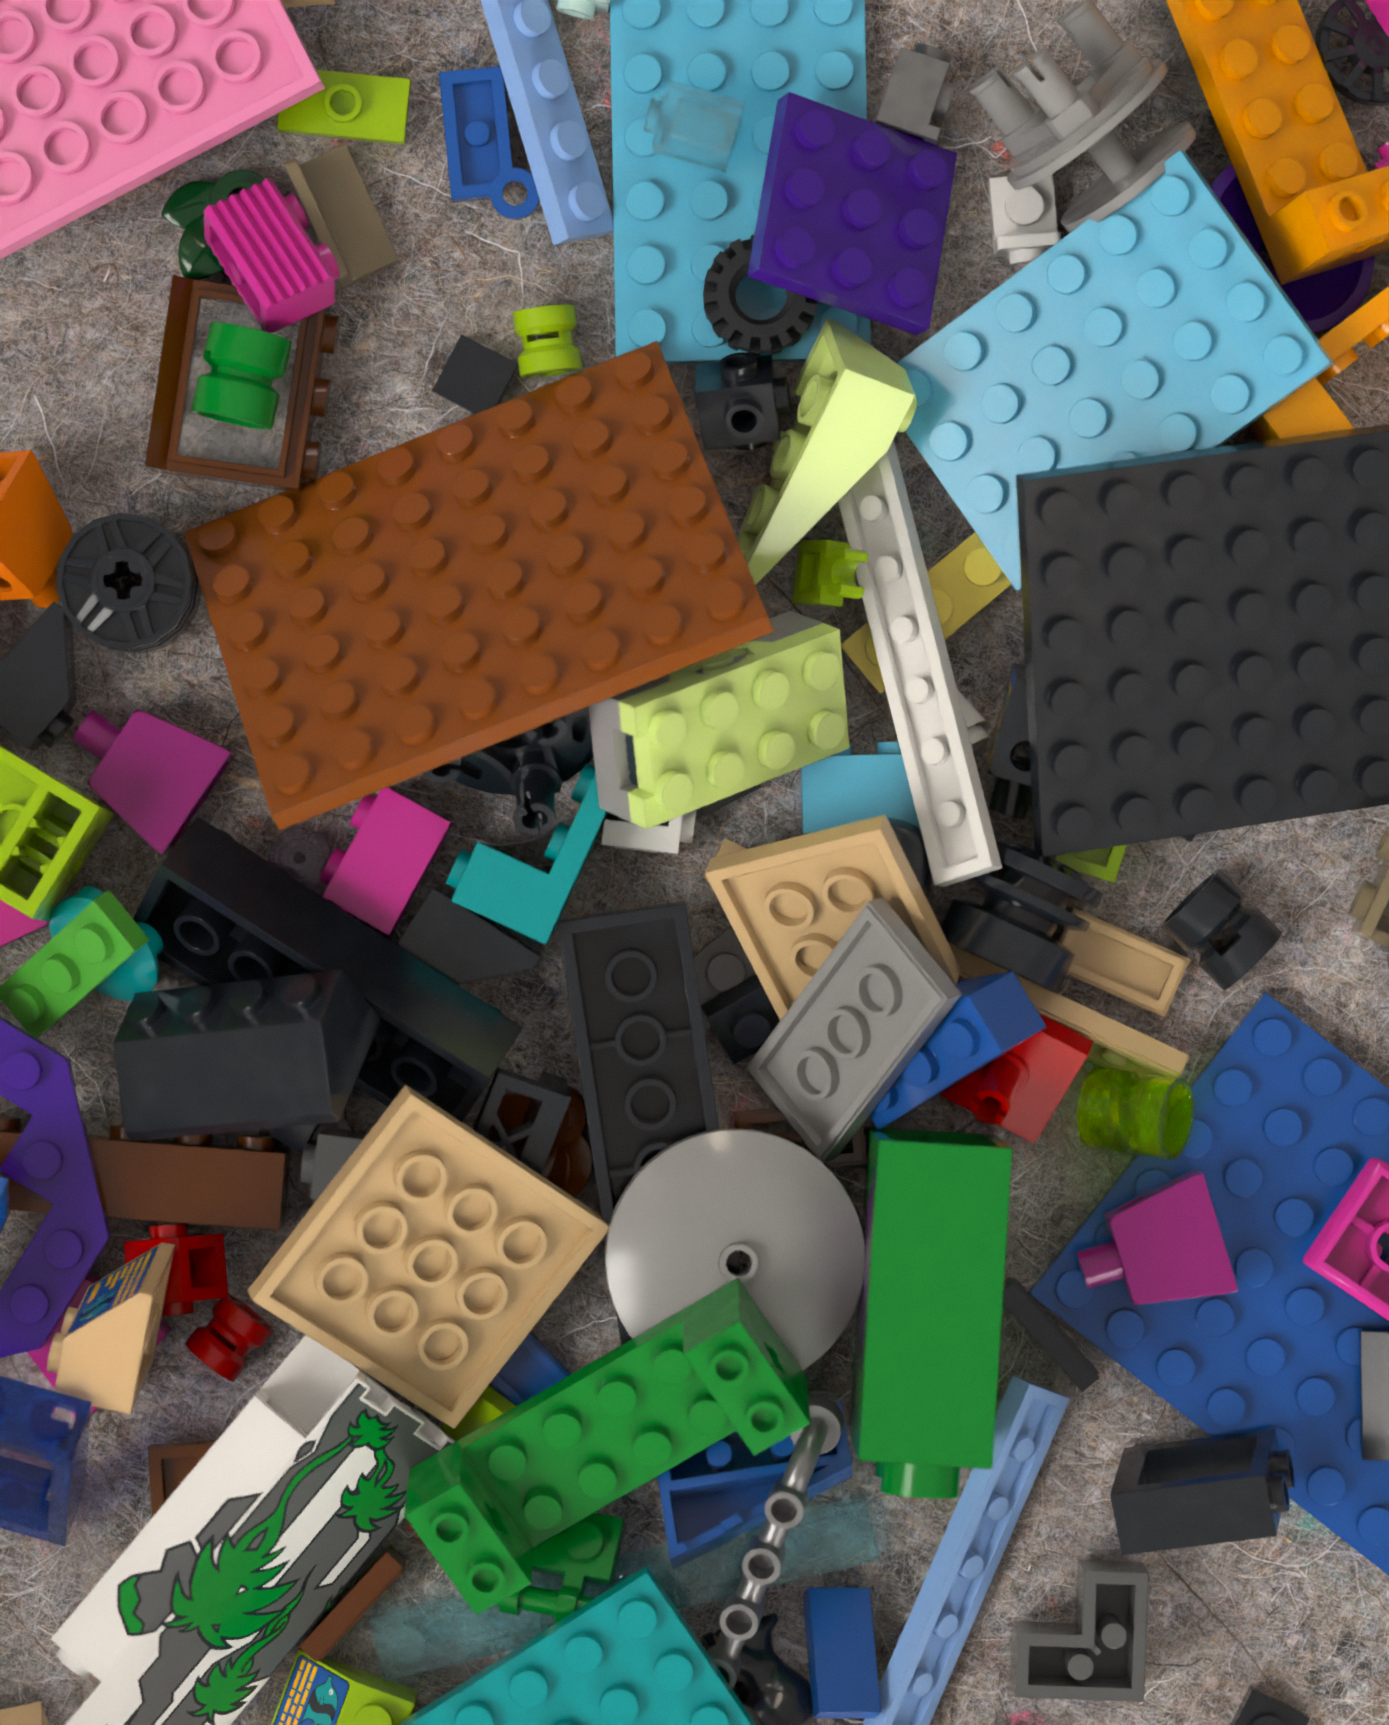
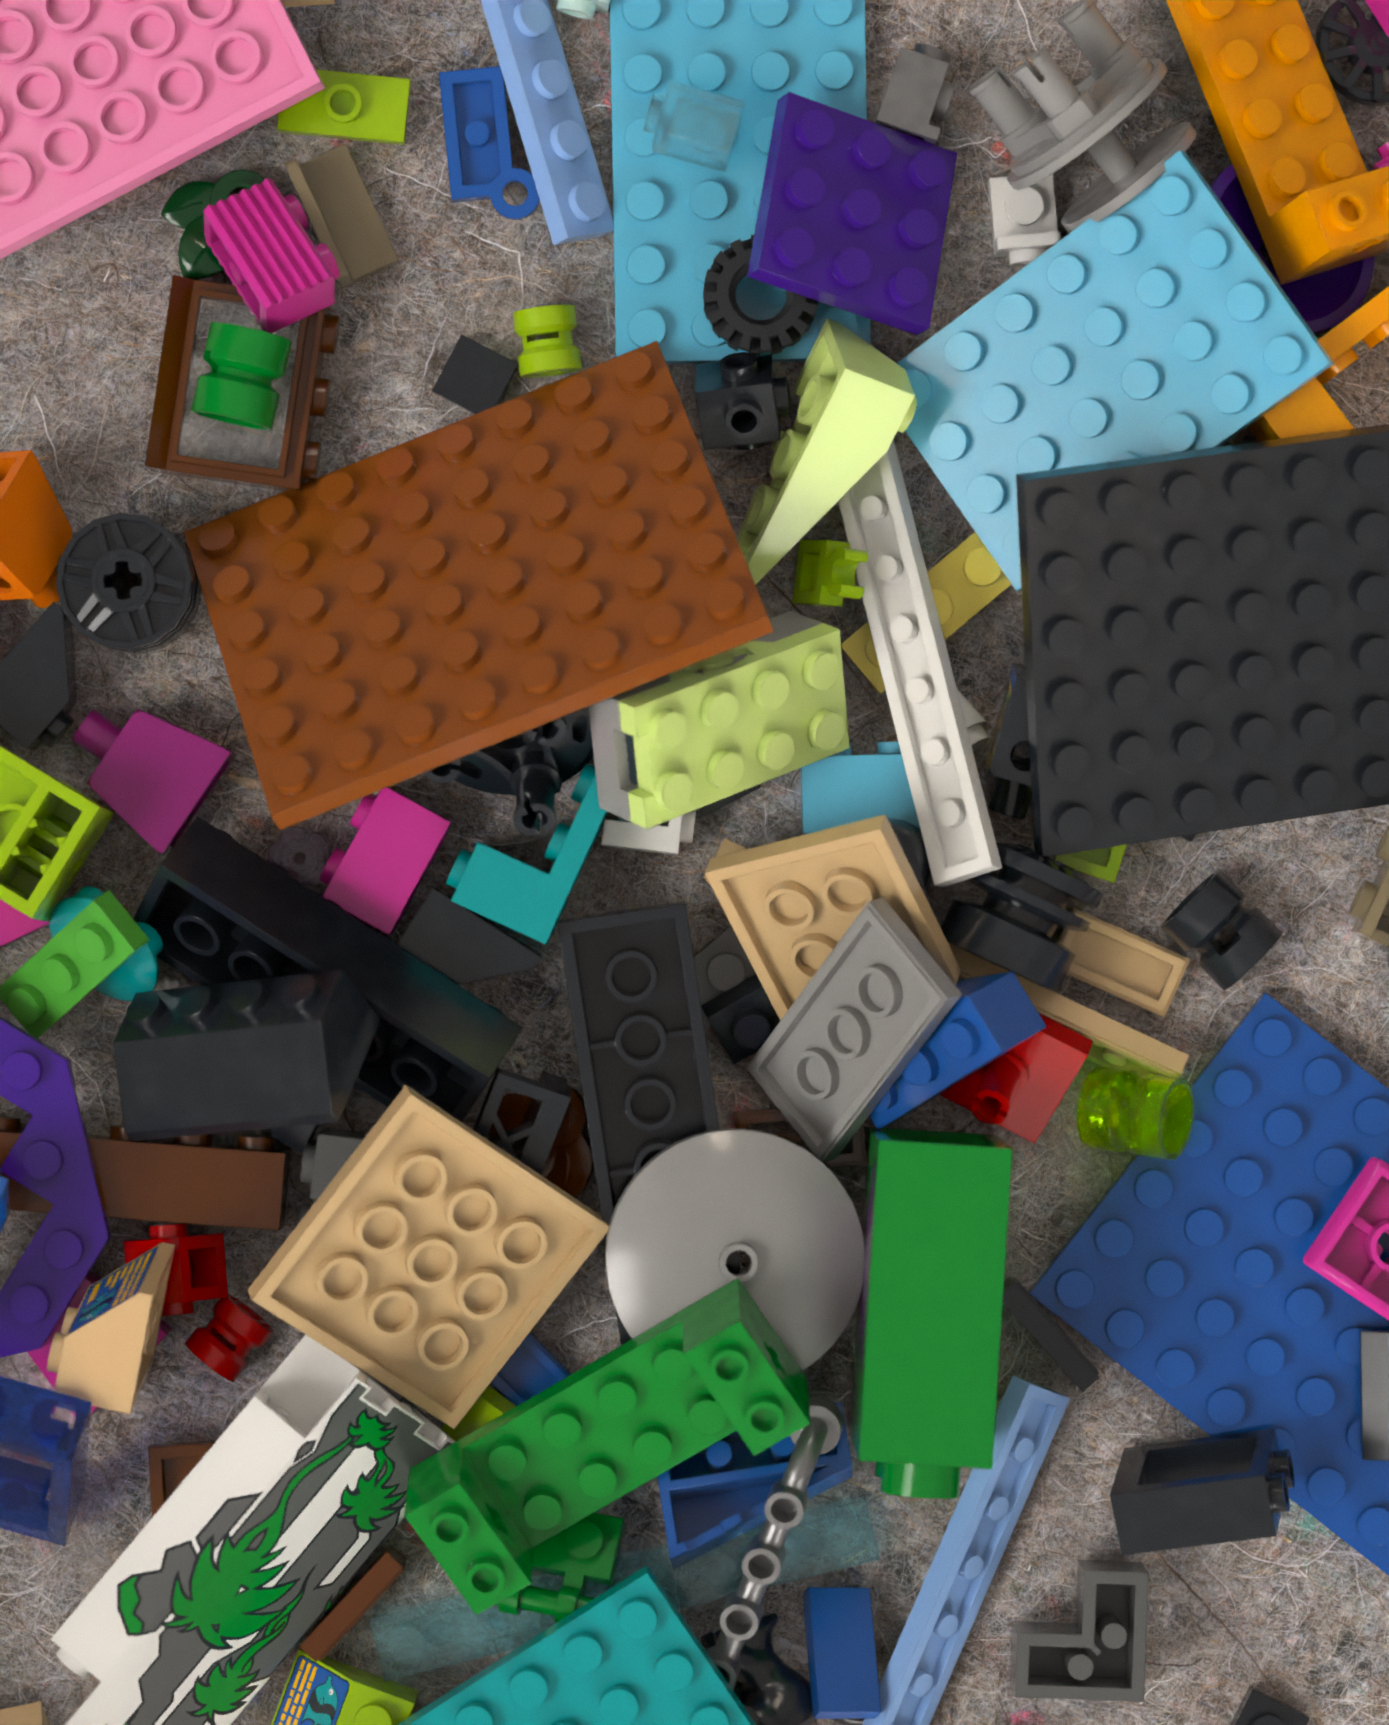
(1163, 1245): magenta torso -> none

